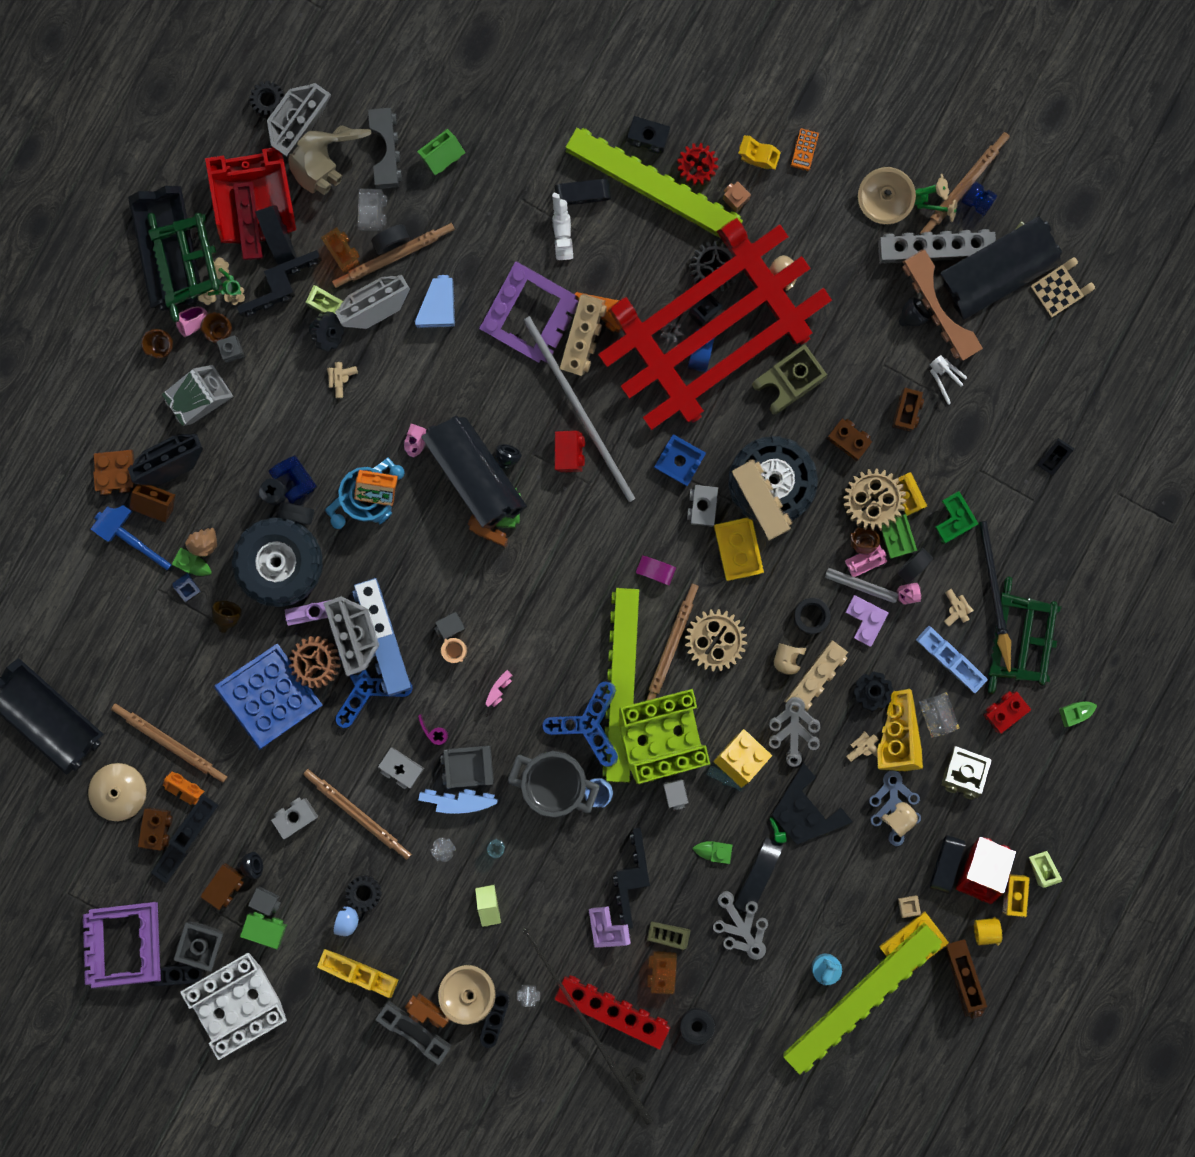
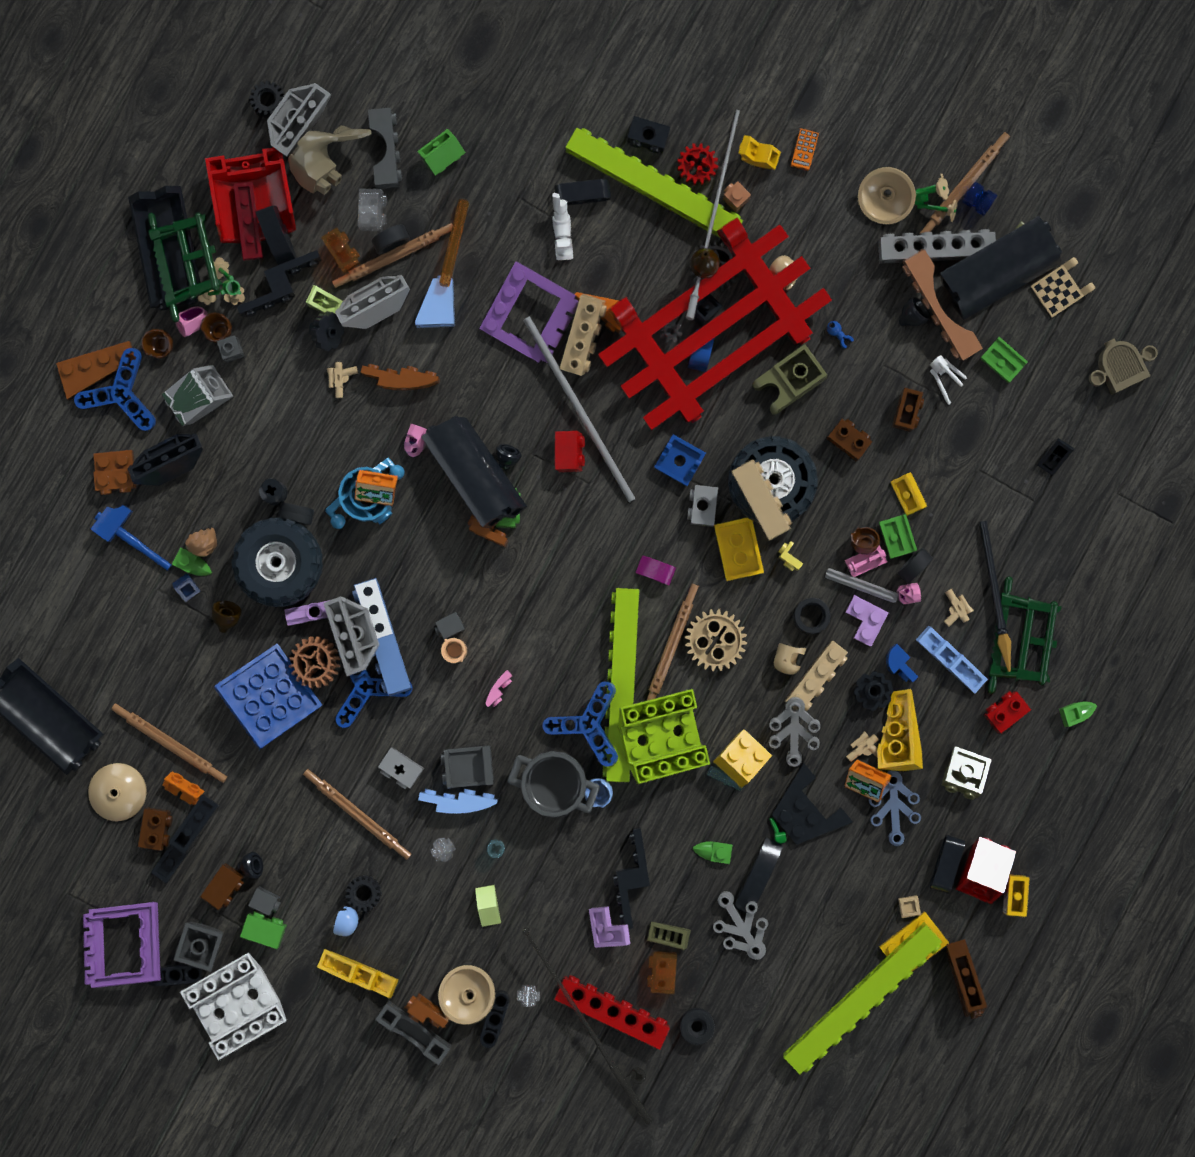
(85, 370): none -> dark orange wing
(120, 383): none -> blue piece
(152, 502): reddish brown brick -> none
(285, 825): light grey brick -> none
(298, 475): clear blue connector -> none
(407, 380): none -> dark orange slope
(431, 735): magenta panel -> none
(454, 242): none -> clear orange axle
(675, 794): light grey brick -> none
(694, 296): none -> light grey piece
(704, 263): none -> dark brown helmet
(790, 561): none -> light yellow bracket
(826, 969): medium azure piece -> none
(836, 331): none -> blue arm
(867, 780): none -> panel
(886, 511): tan gear -> none
(896, 660): none -> blue brick
(901, 819): tan helmet -> none
(939, 715): clear brick -> none
(960, 521): green panel -> none
(988, 931): yellow piece -> none
(1003, 360): none -> bright green plate
(1044, 869): yellowish green slope -> none
(1122, 365): none -> dark tan piece

